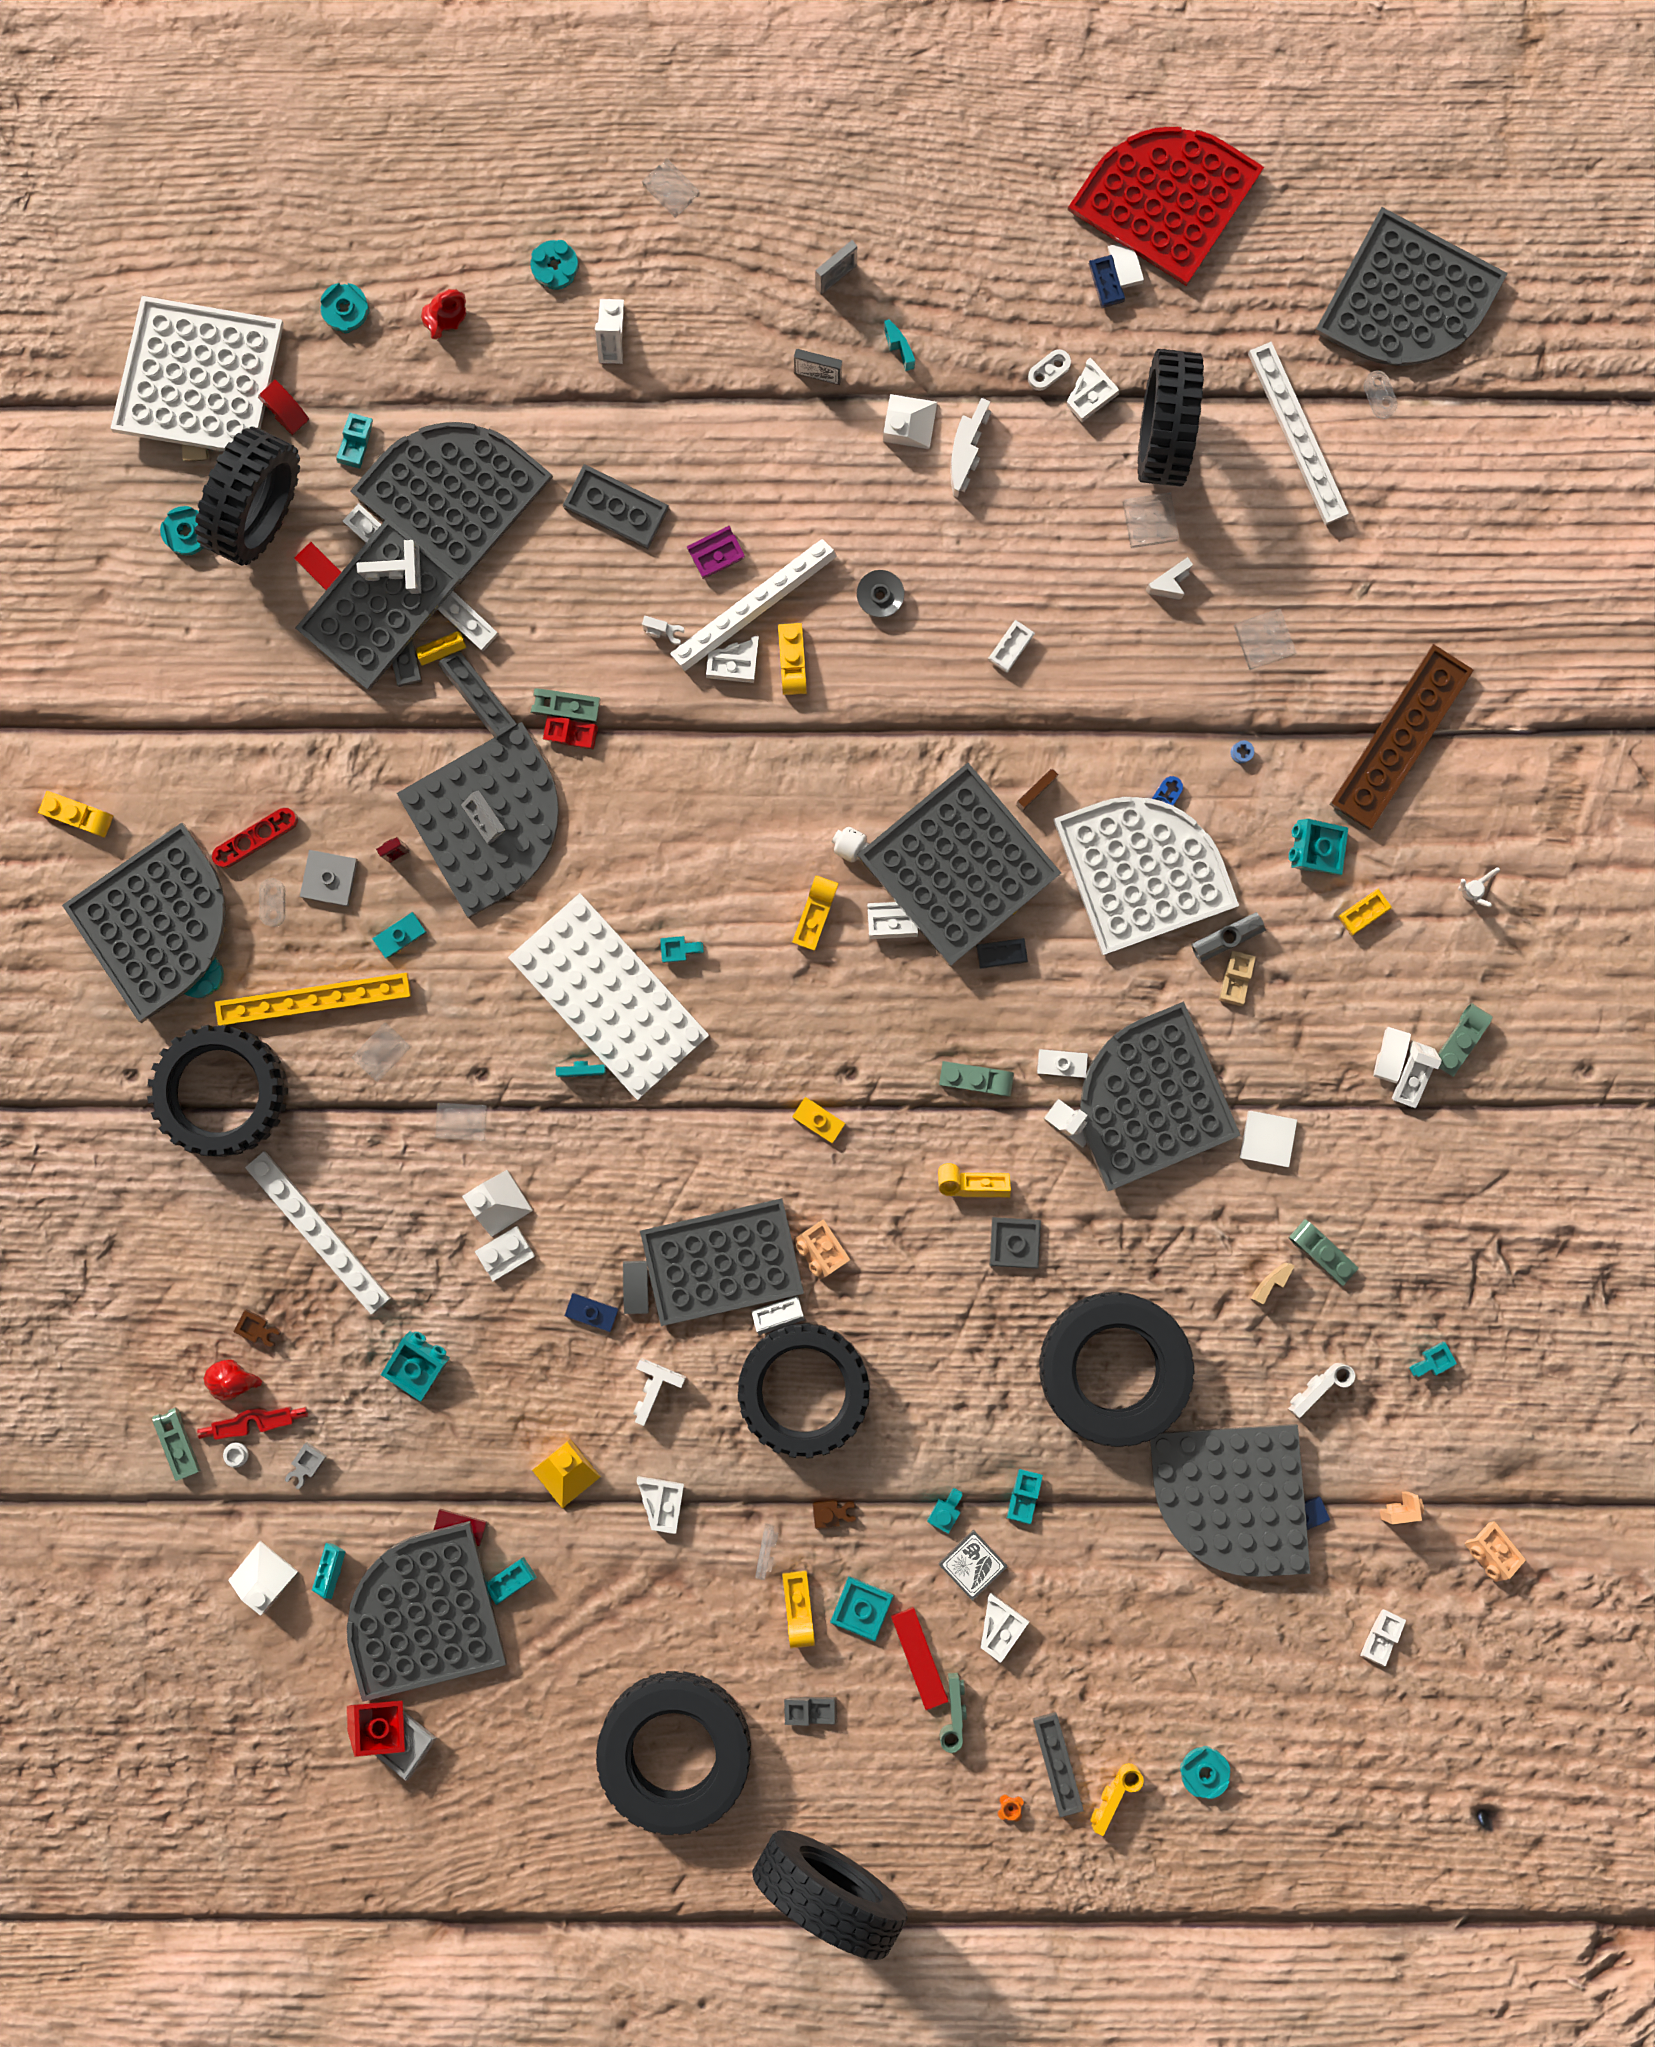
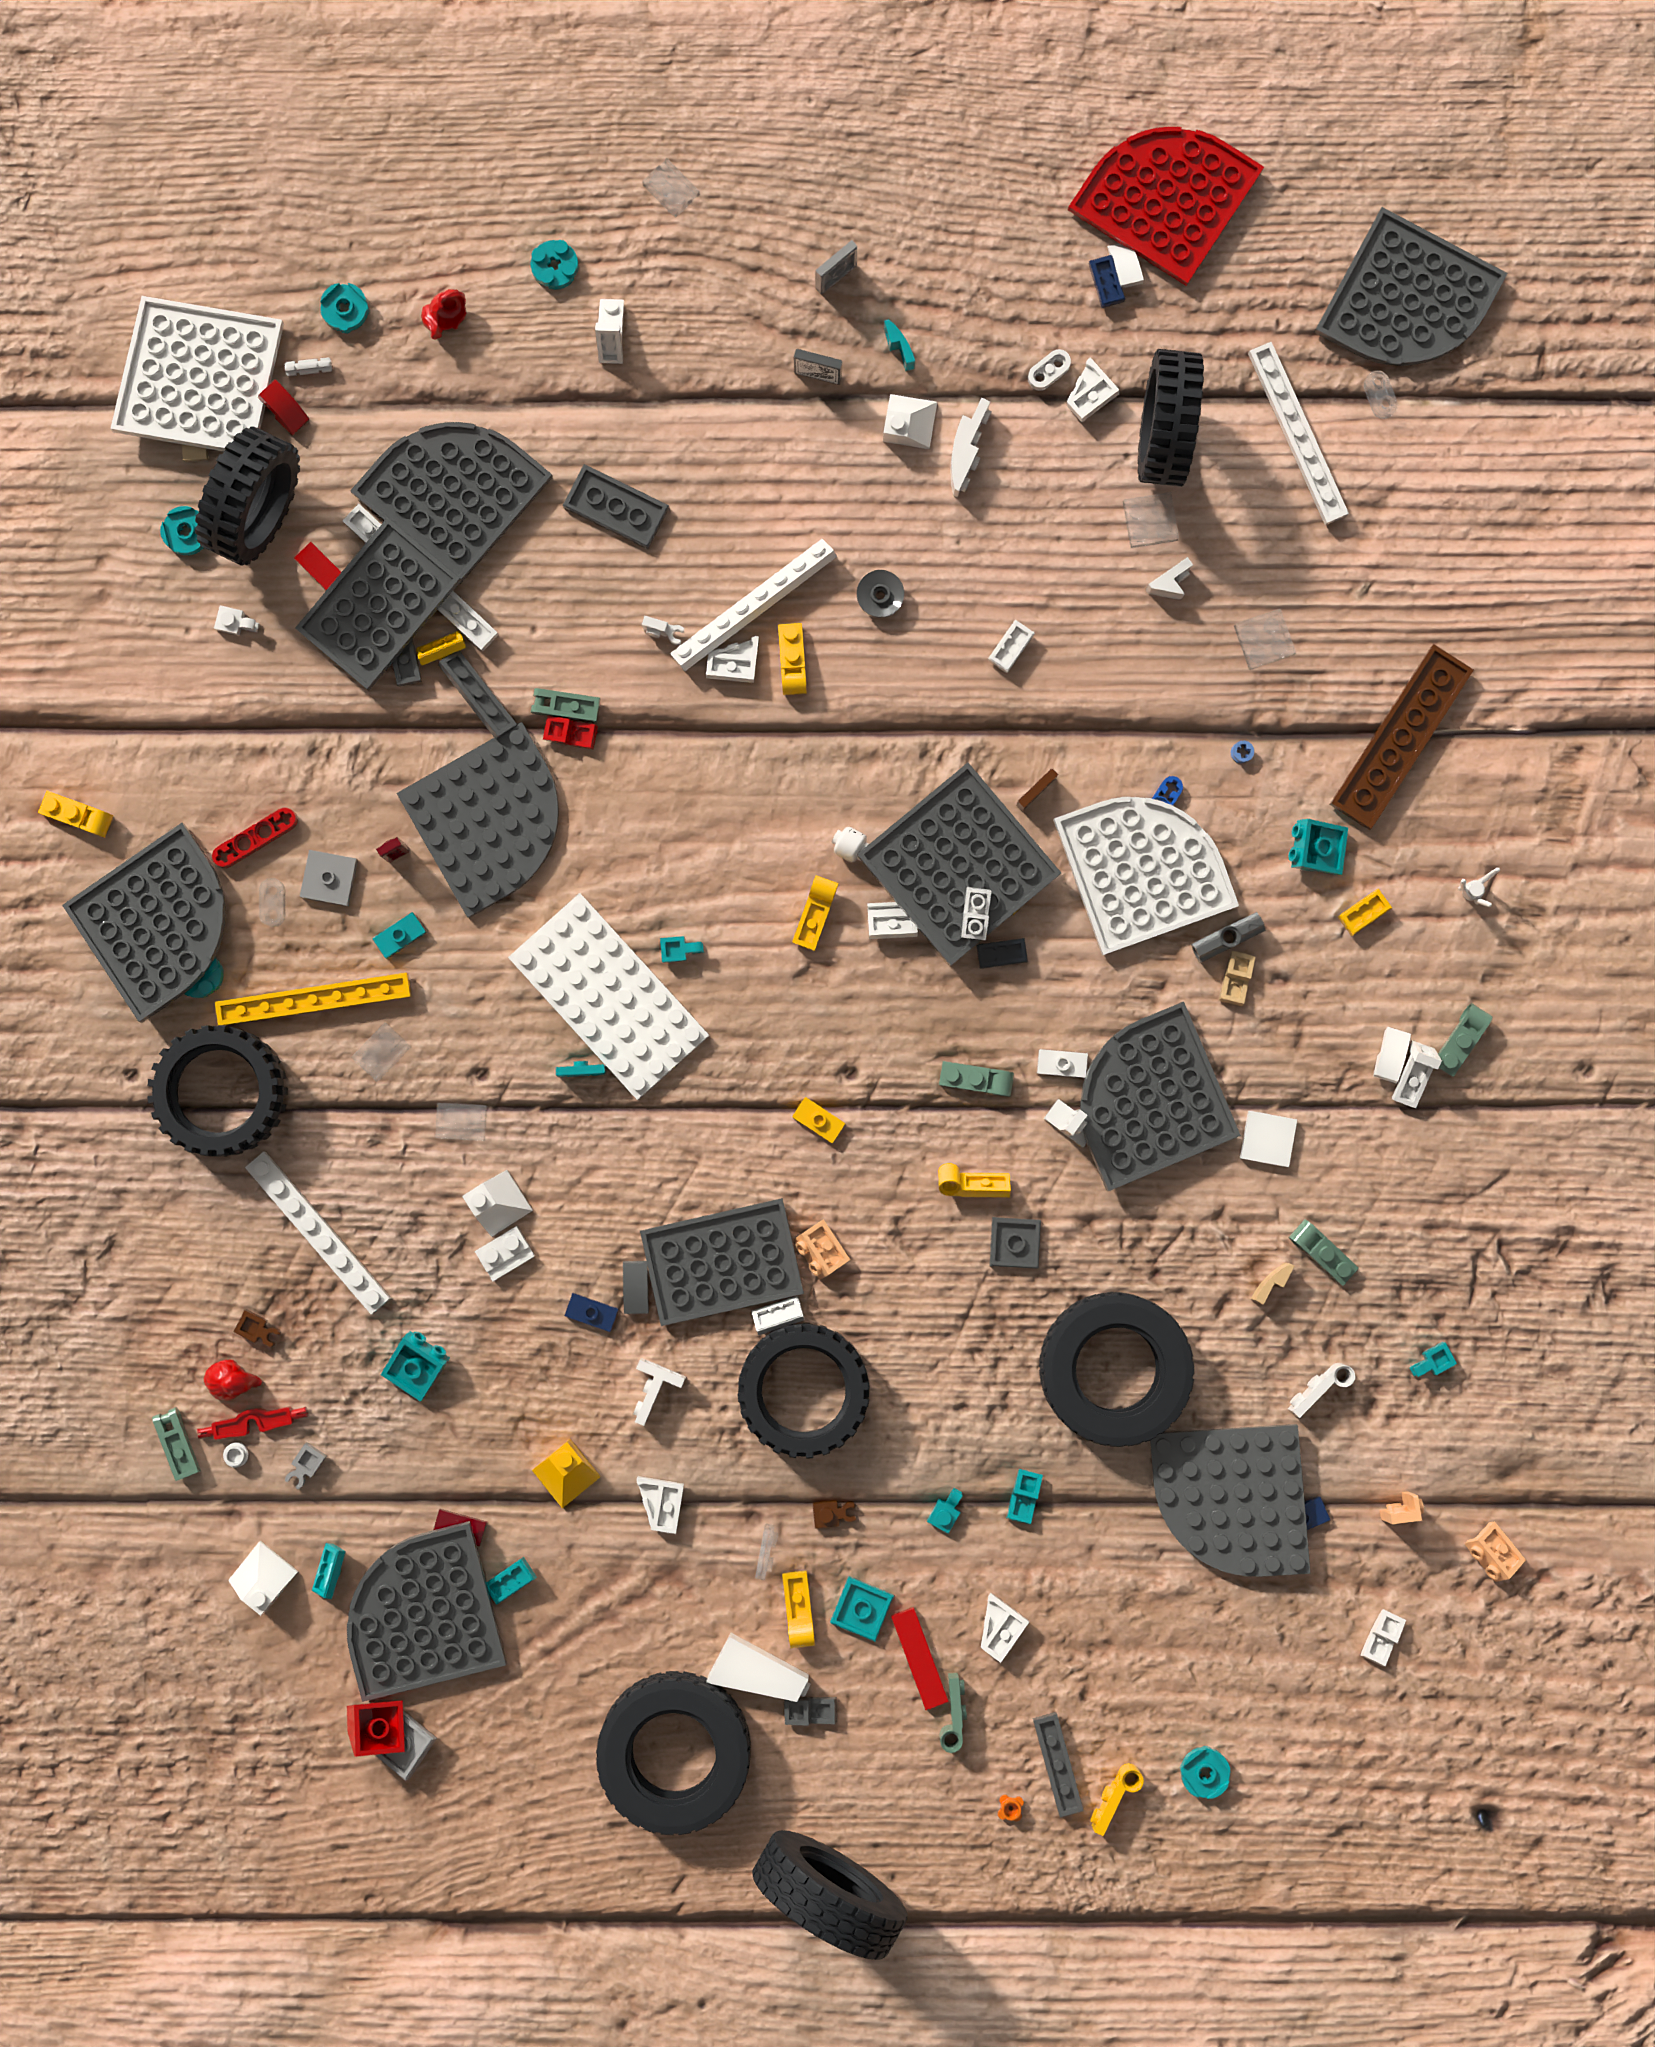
(233, 620): none -> white plate
(307, 367): none -> white axle
(355, 440): teal slope -> none
(397, 568): white bracket -> none
(483, 817): light grey plate -> none
(716, 552): magenta plate -> none
(757, 1671): none -> white slope
(972, 1564): tile -> none
(976, 913): none -> white slope

